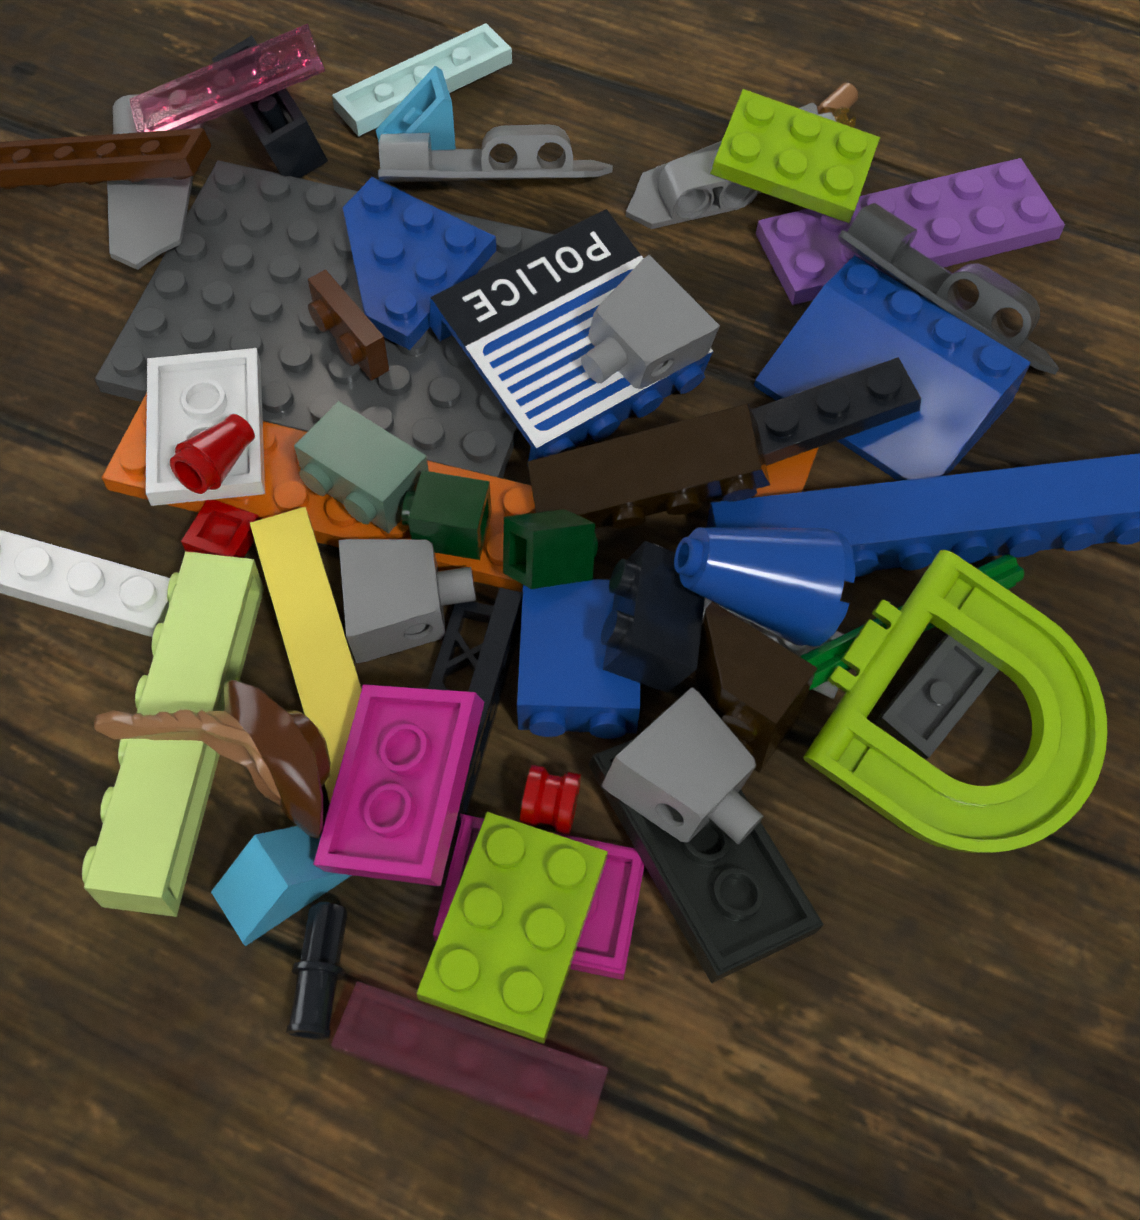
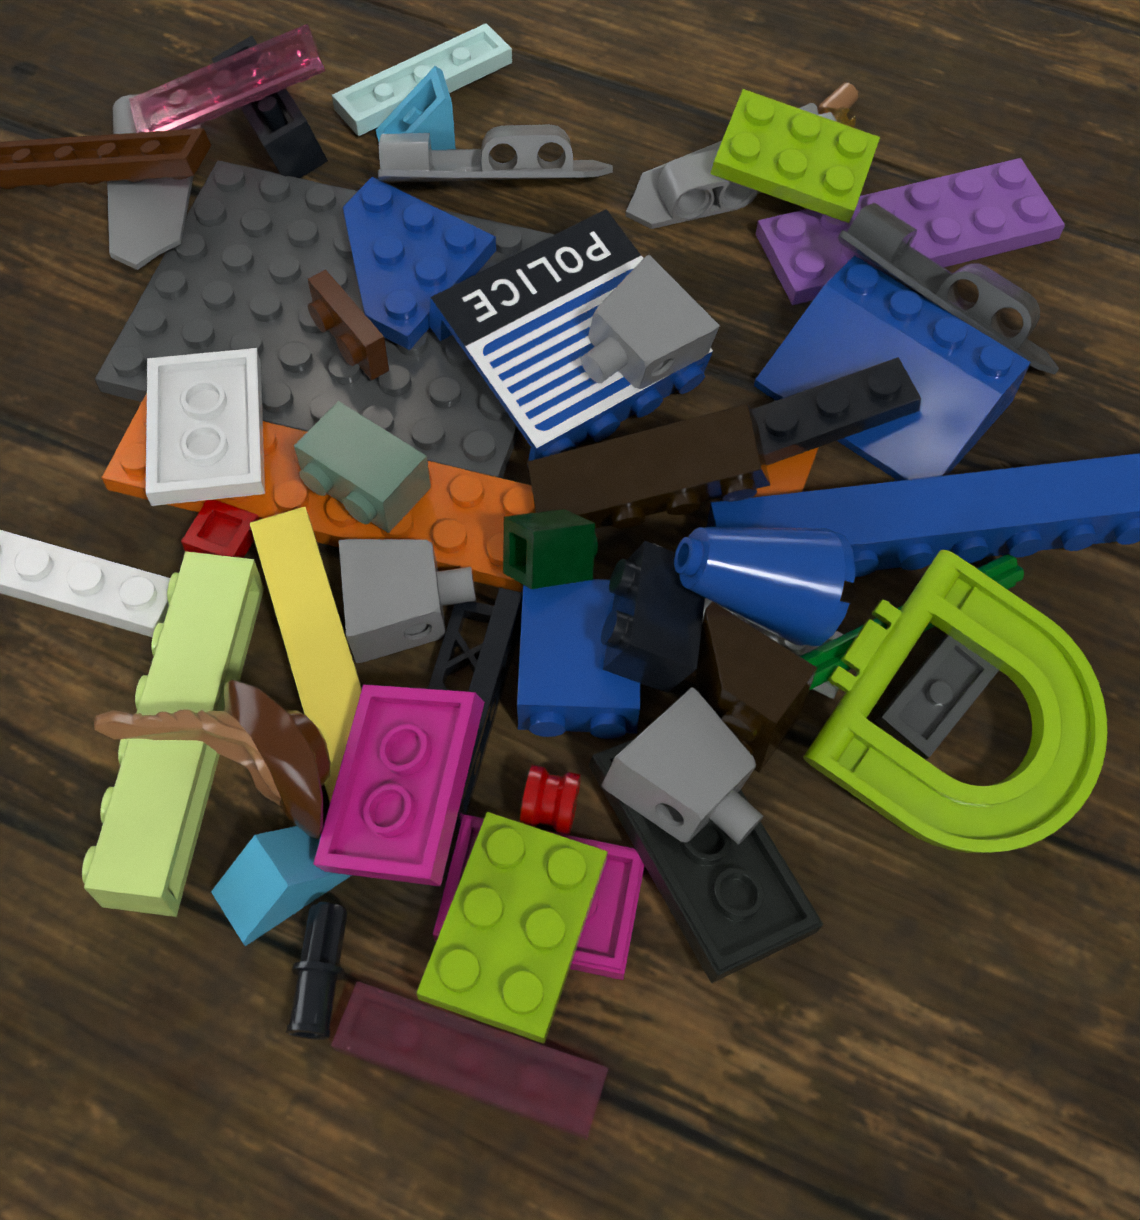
(211, 454): red cone -> none
(449, 513): dark green brick -> none

